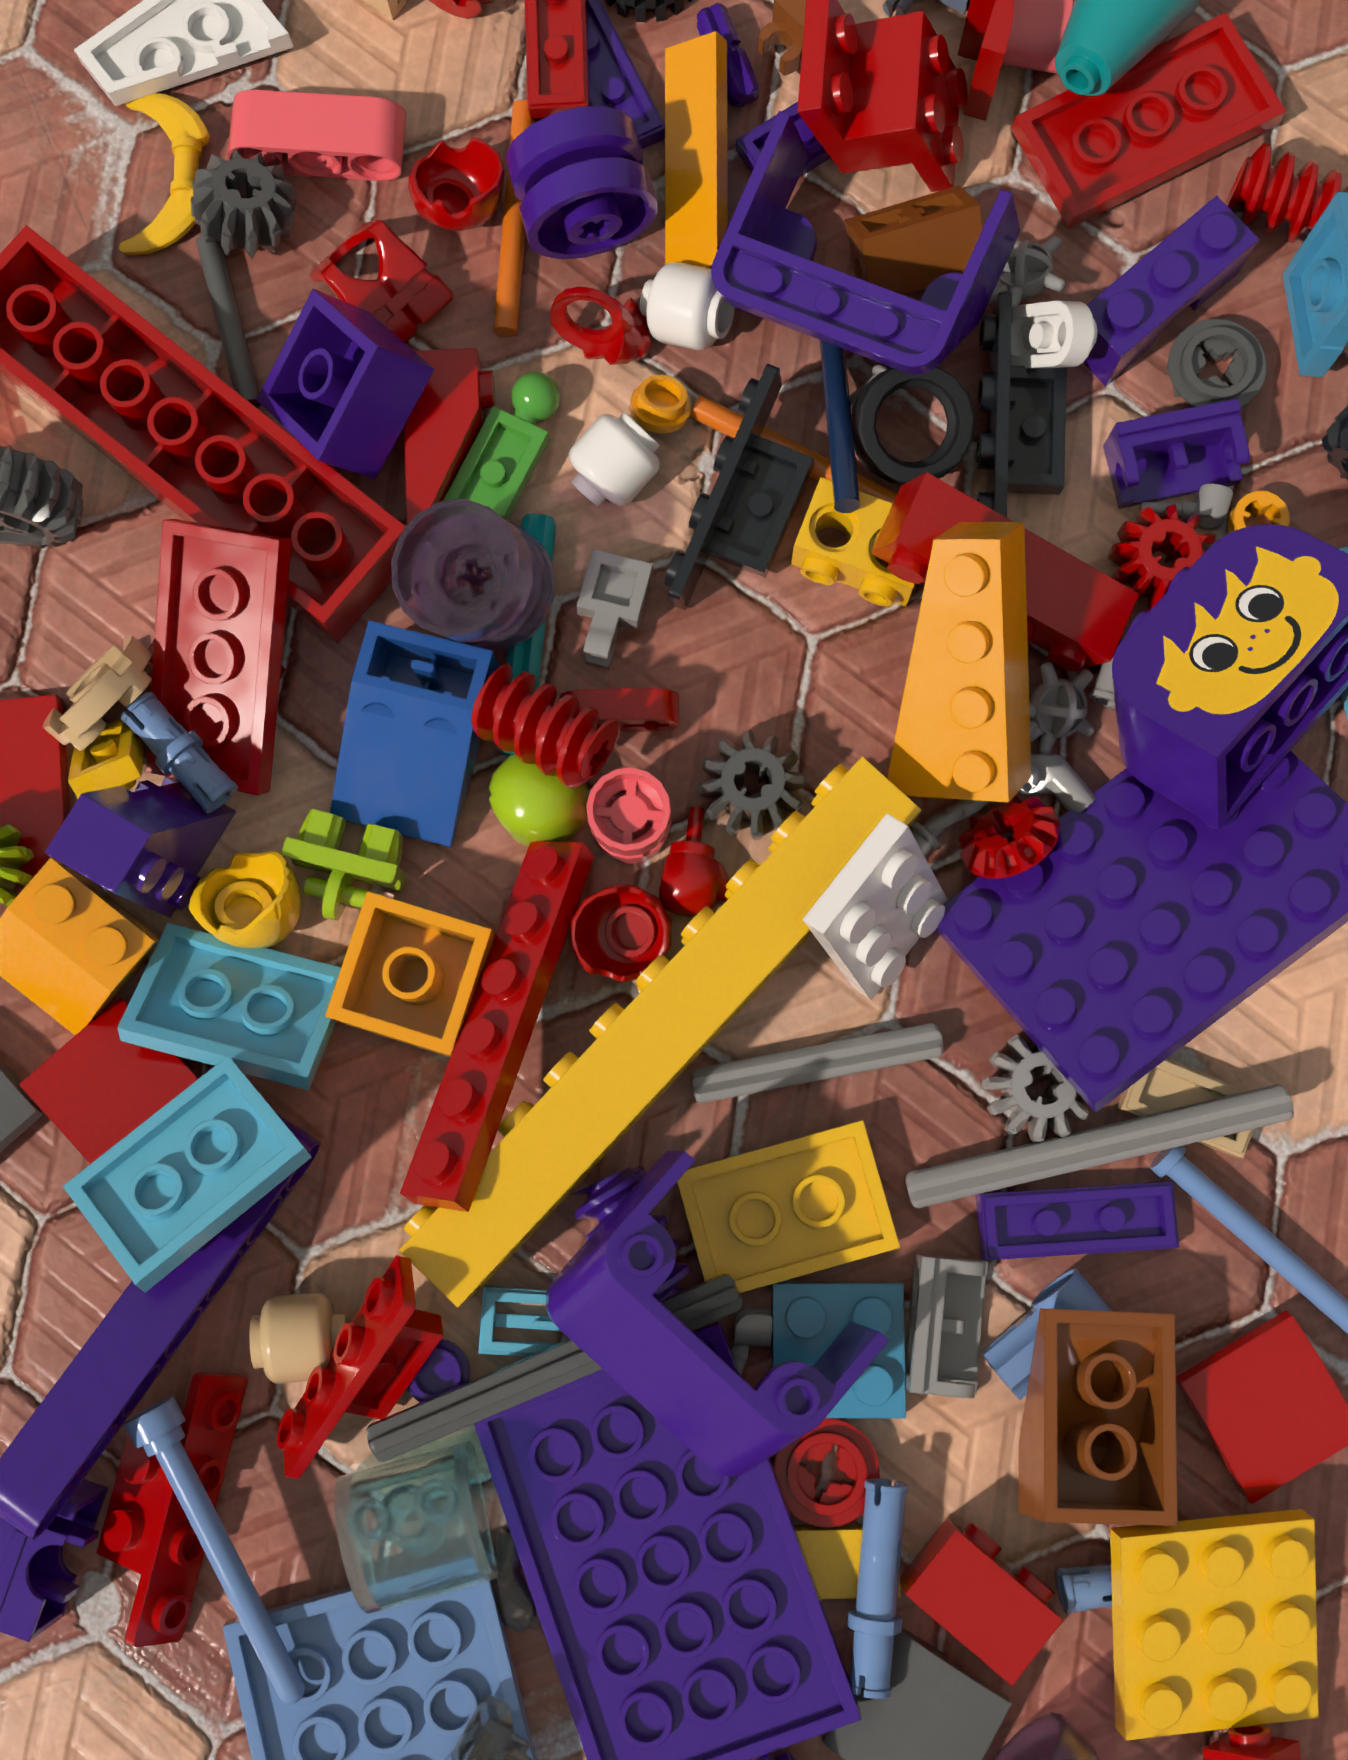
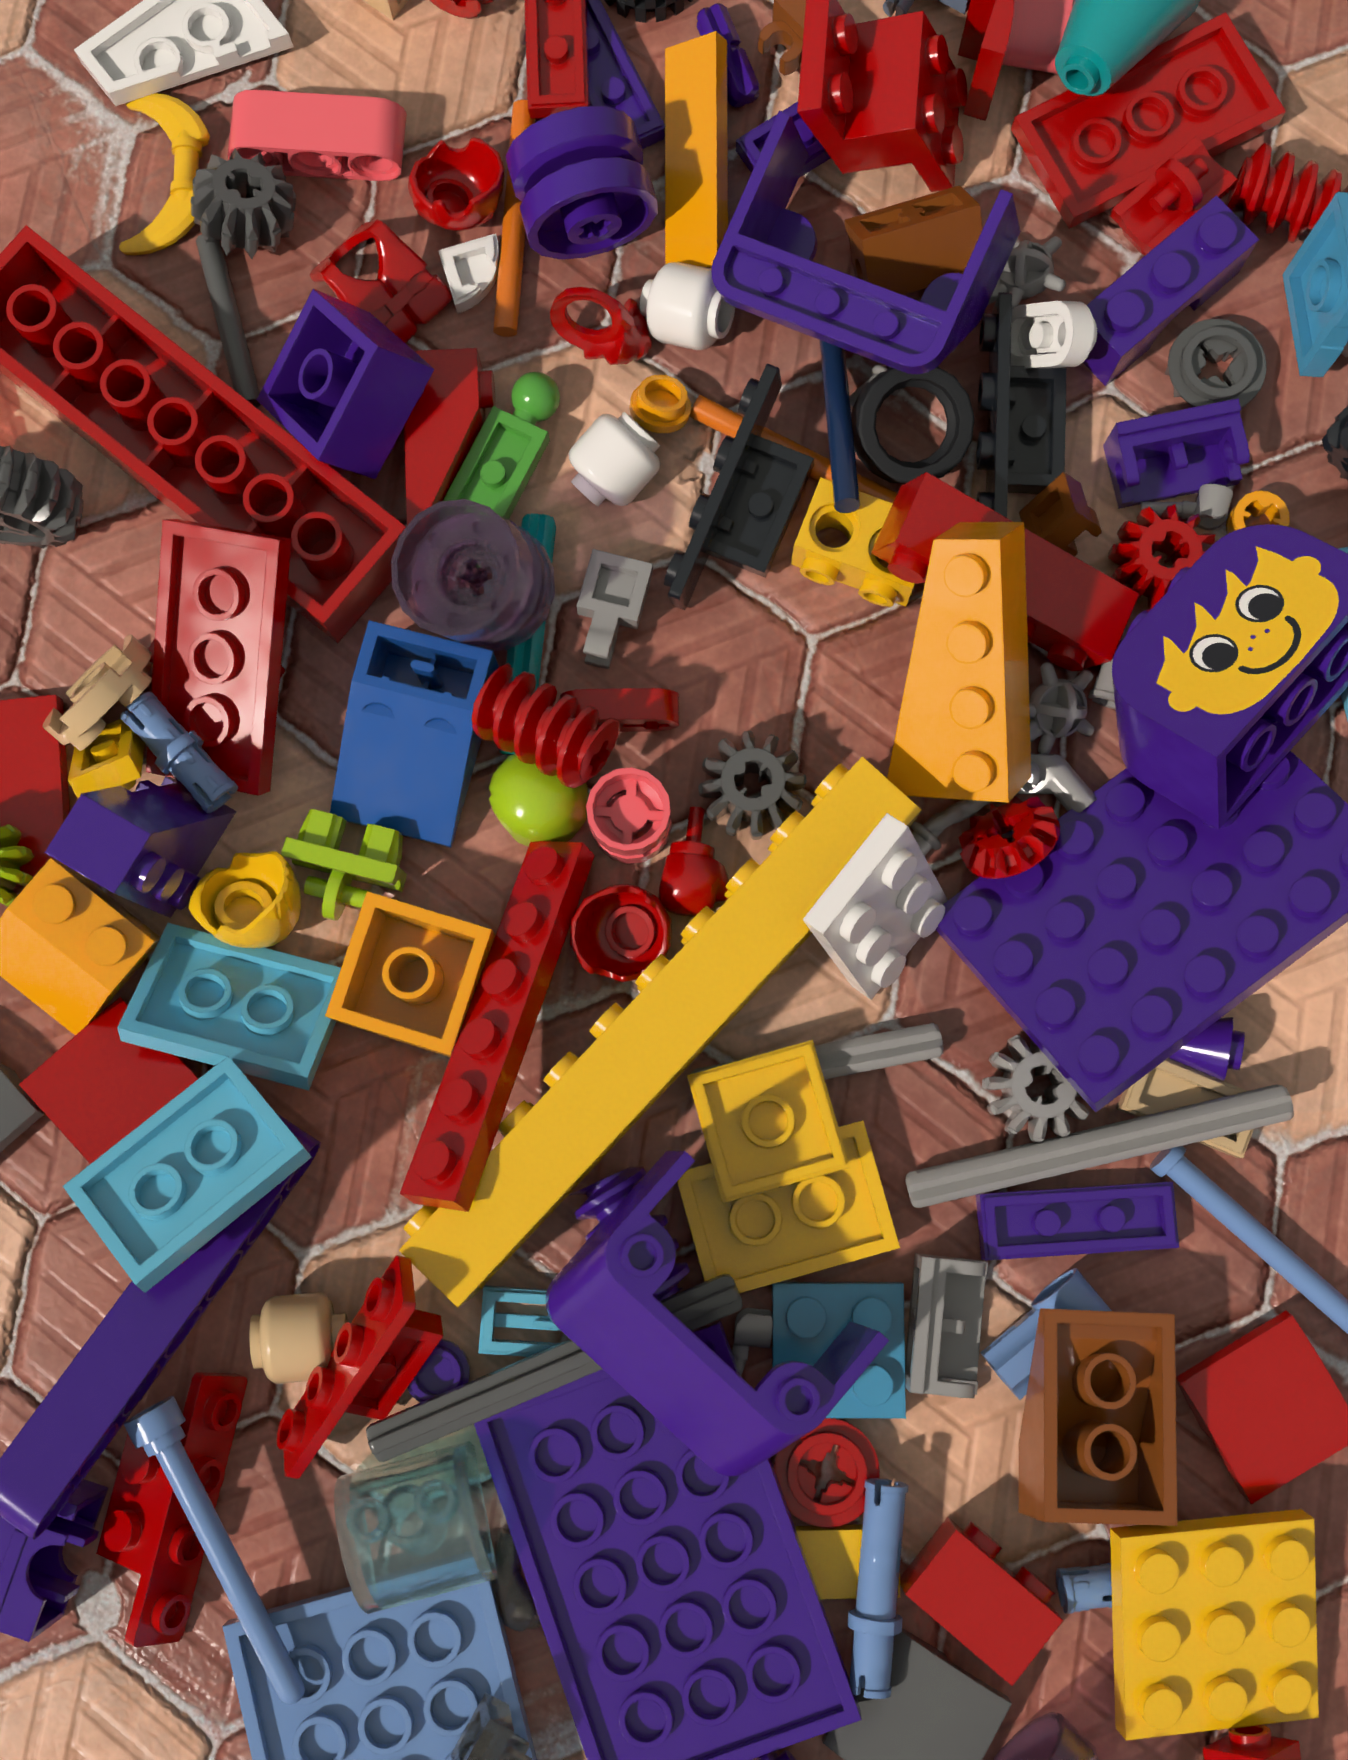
(471, 270): none -> white tile
(768, 1121): none -> yellow tile
(1061, 514): none -> dark orange tile
(1171, 196): none -> red hips
(1214, 1049): none -> dark purple cone

